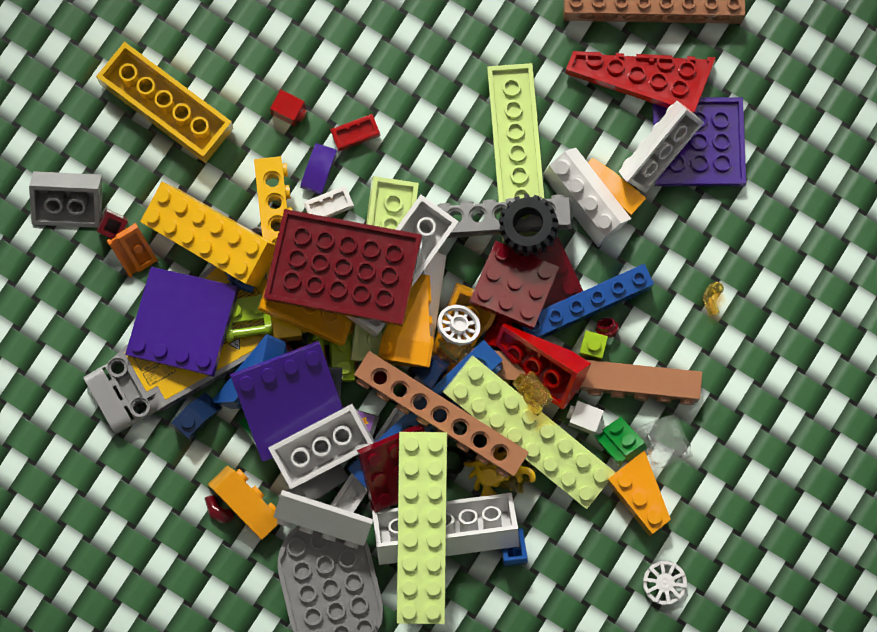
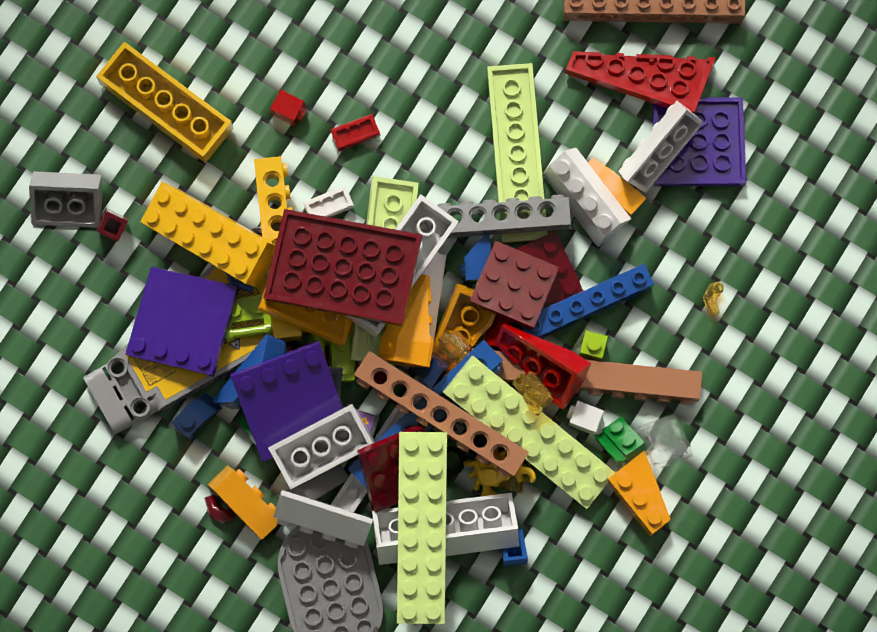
(132, 250): orange plate -> none
(318, 168): dark purple slope -> none
(458, 325): white wheel -> none
(475, 260): none -> blue slope
(523, 207): black tyre -> none
(607, 327): dark red plate -> none
(664, 582): white wheel -> none

